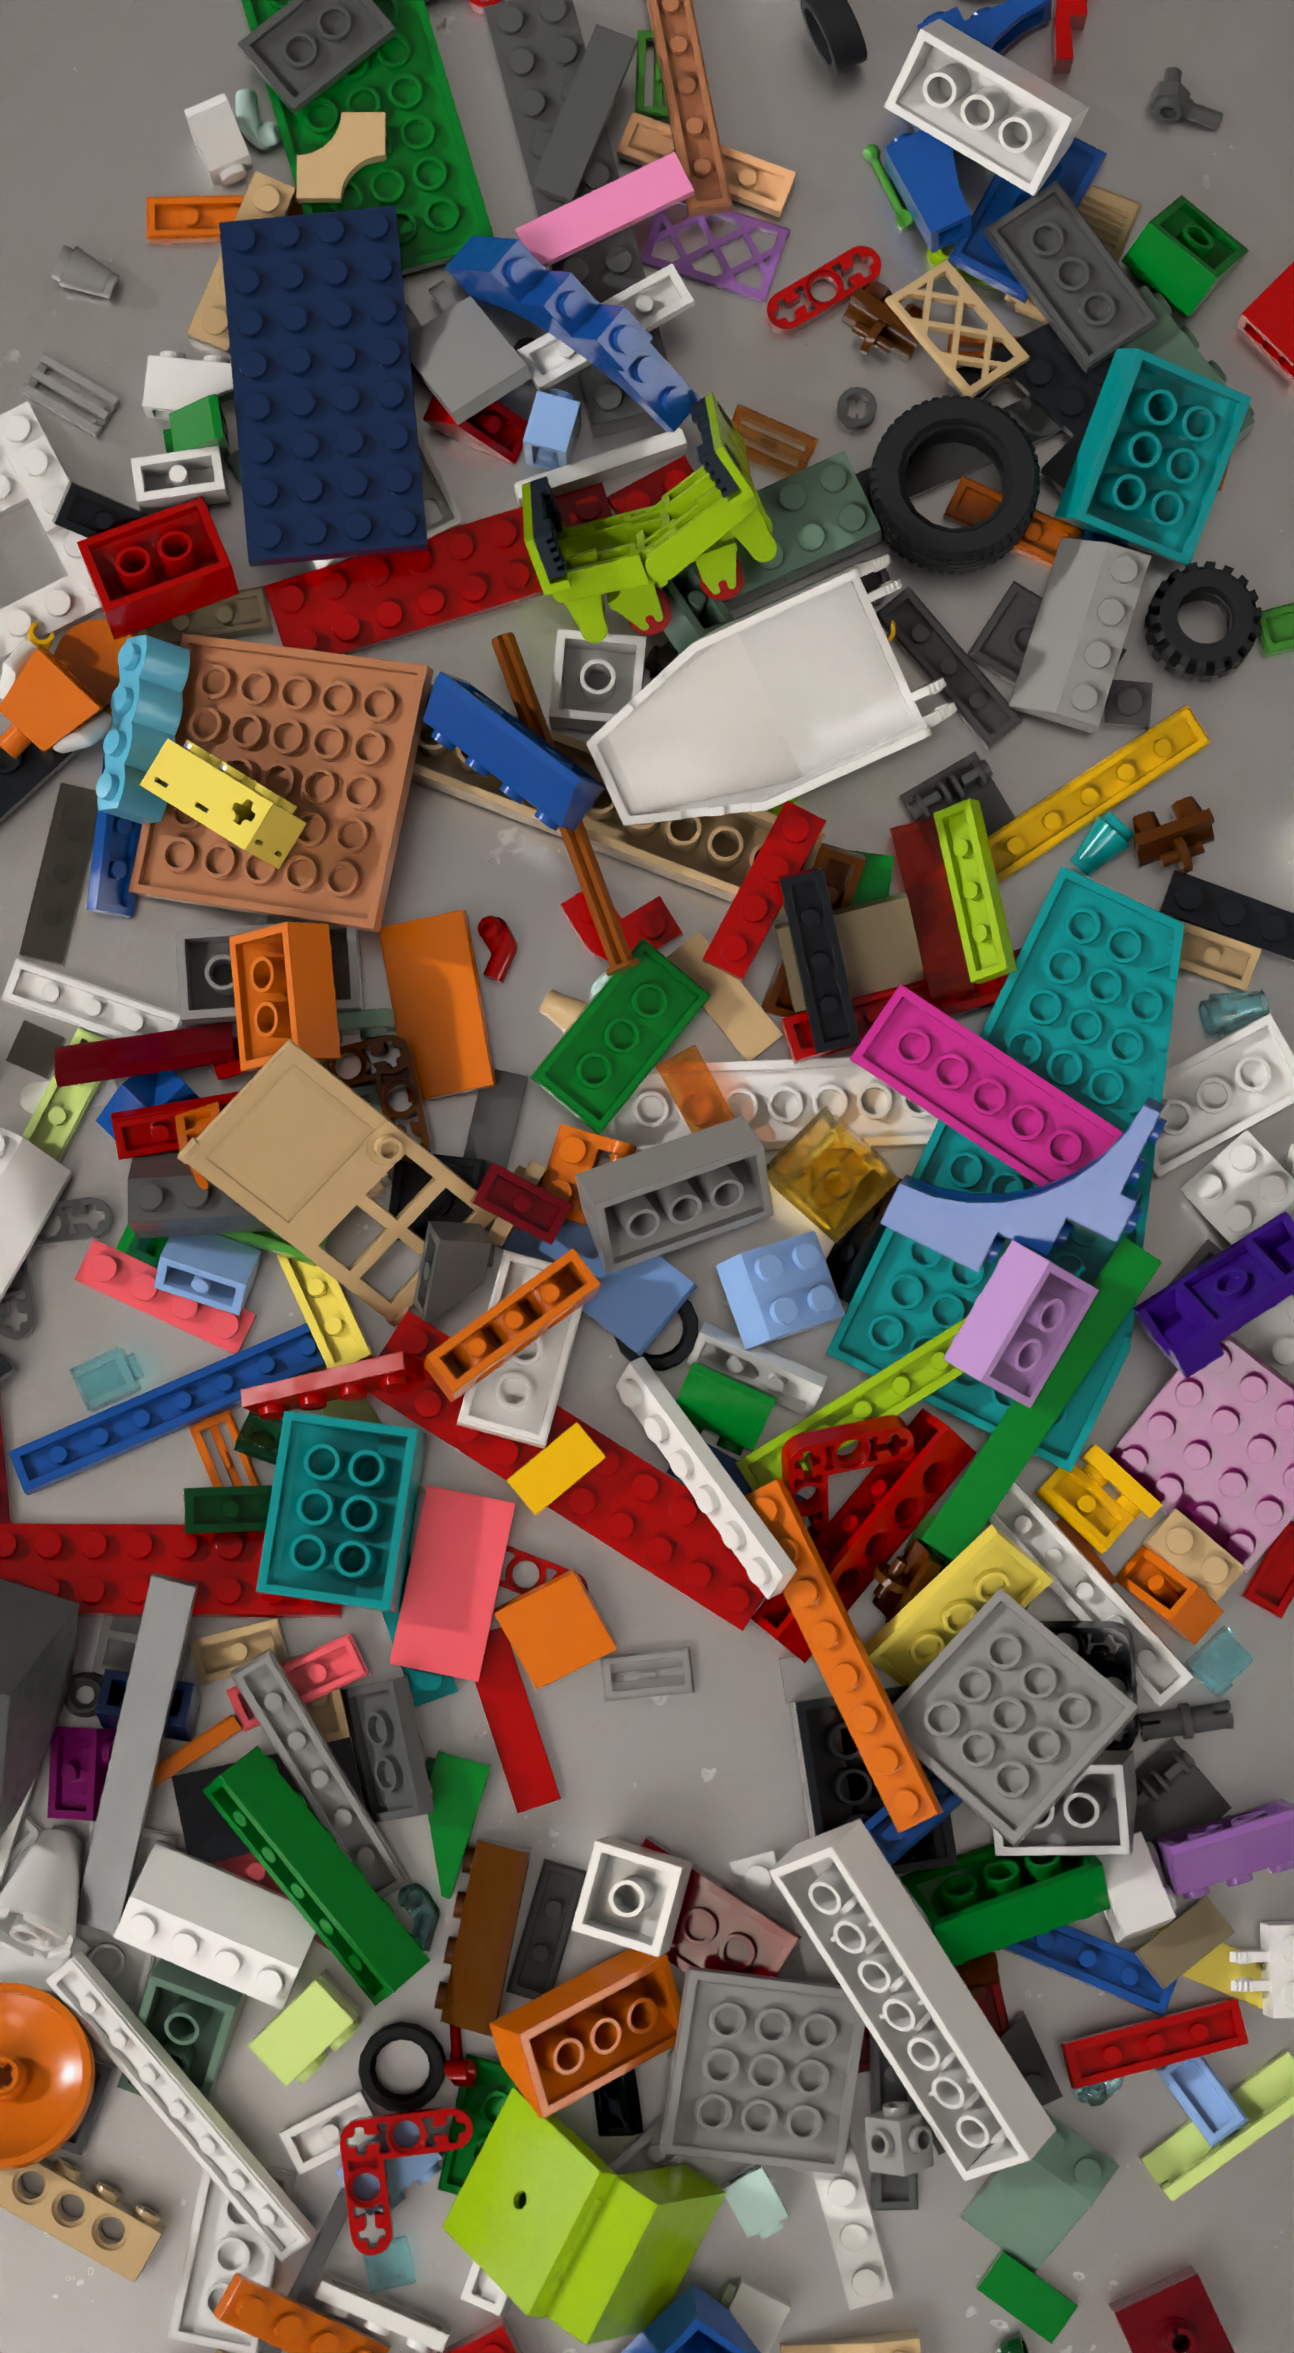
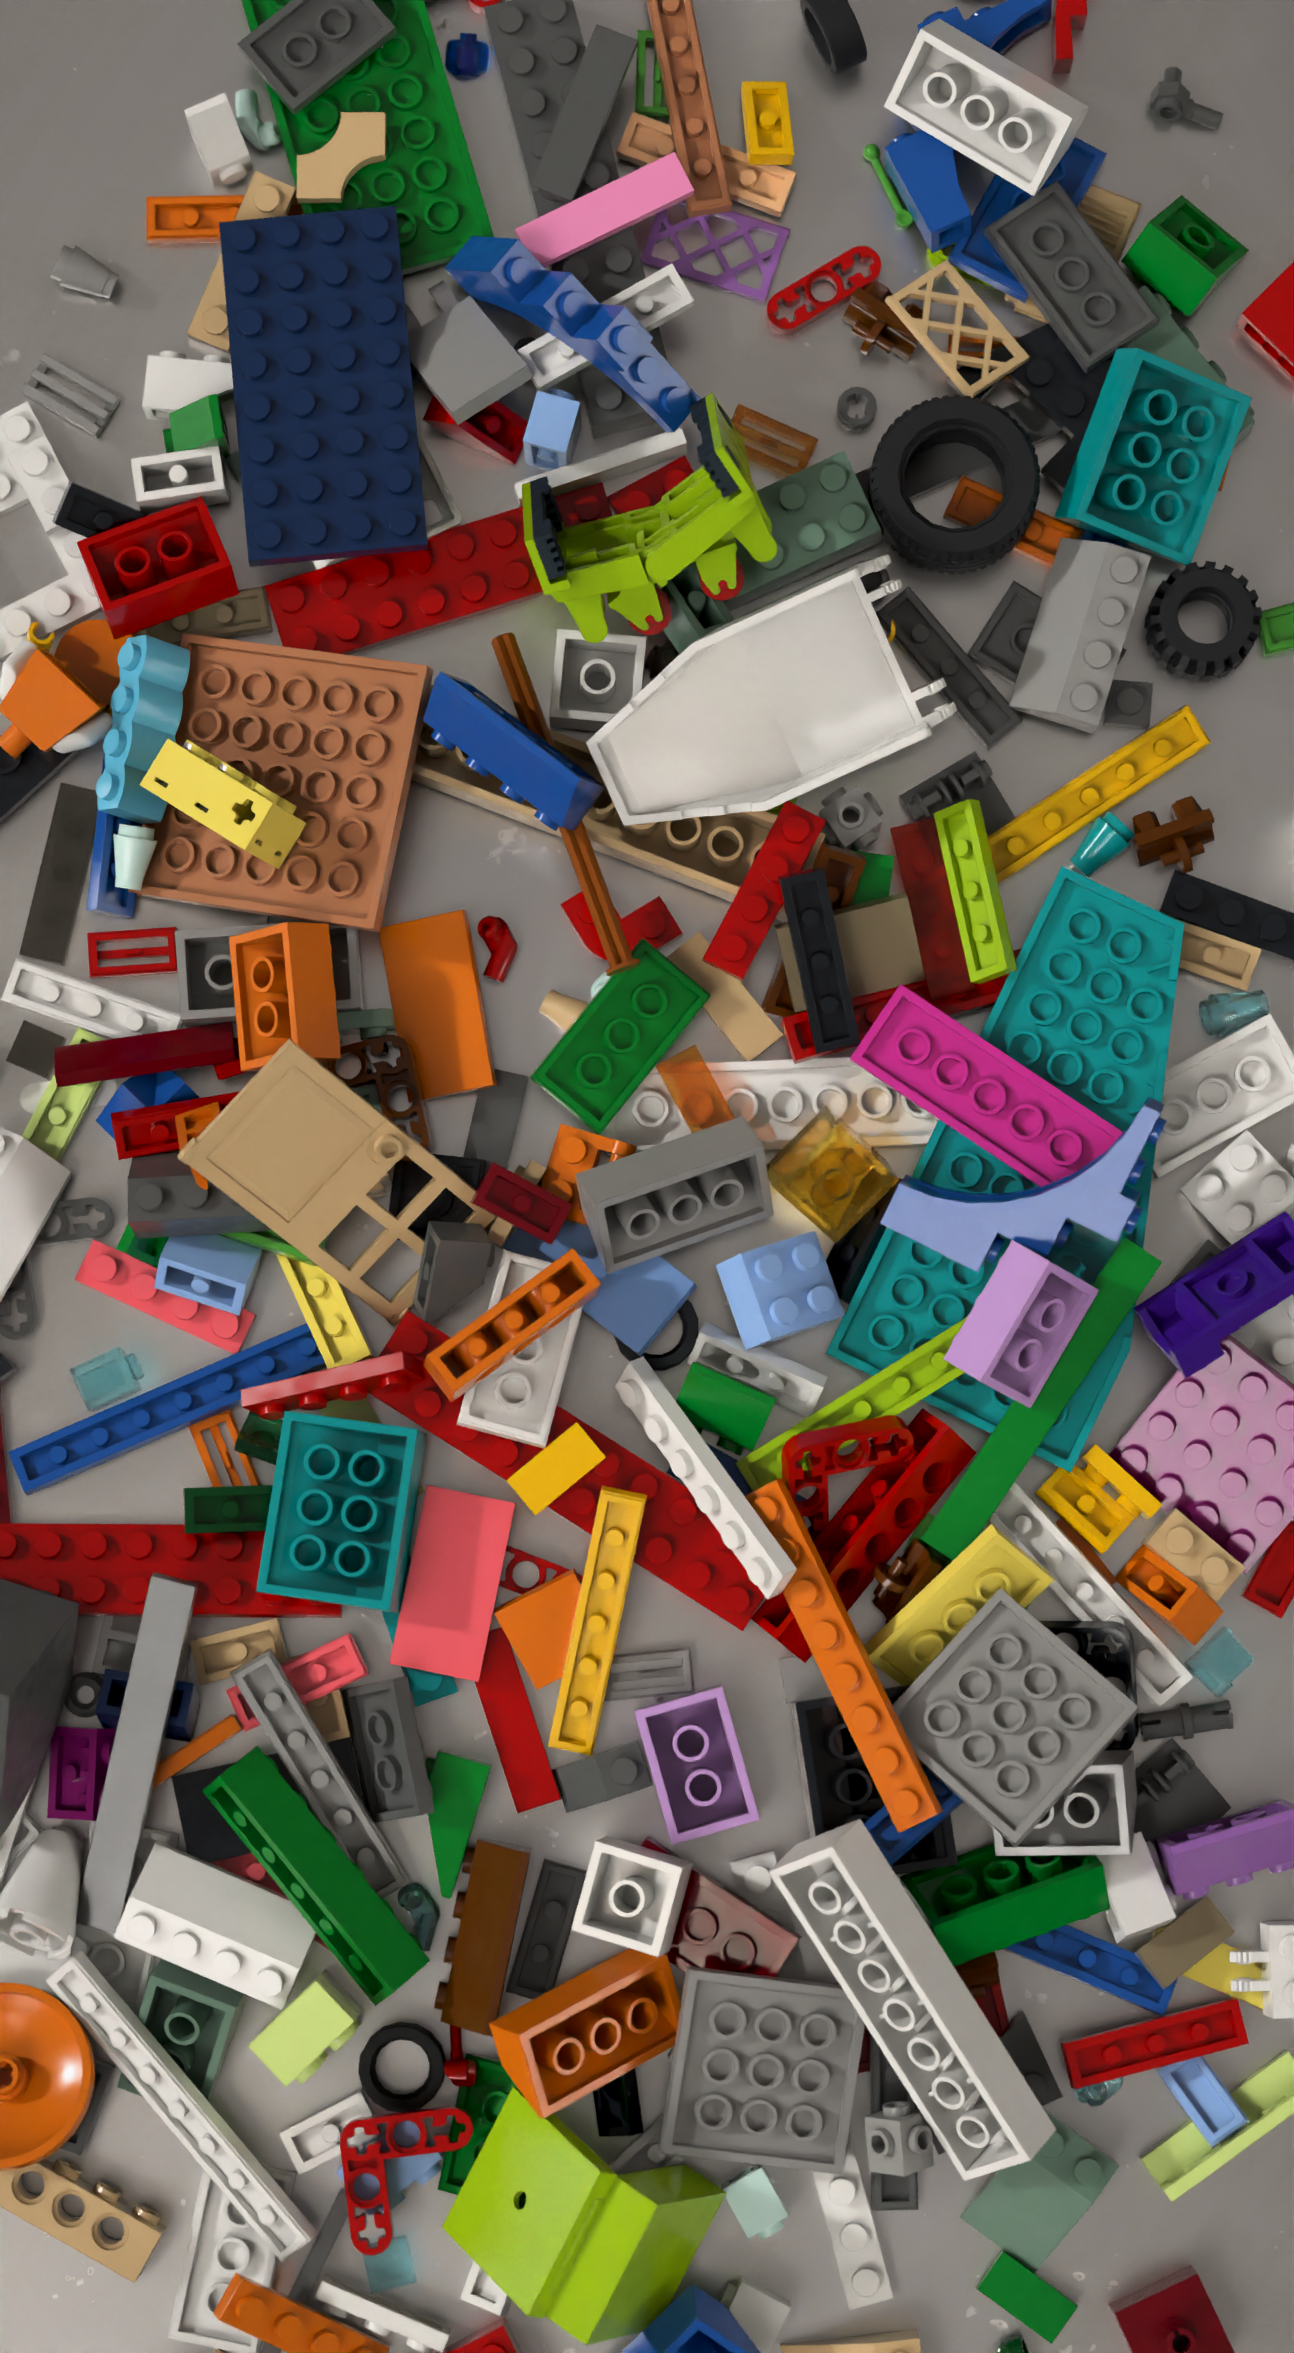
(132, 855): none -> light aqua cone
(132, 970): none -> red tile
(467, 56): none -> clear blue piece
(597, 1620): none -> yellow tile
(602, 1777): none -> dark grey slope
(696, 1765): none -> lavender brick
(767, 123): none -> yellow plate
(854, 835): none -> light grey brick

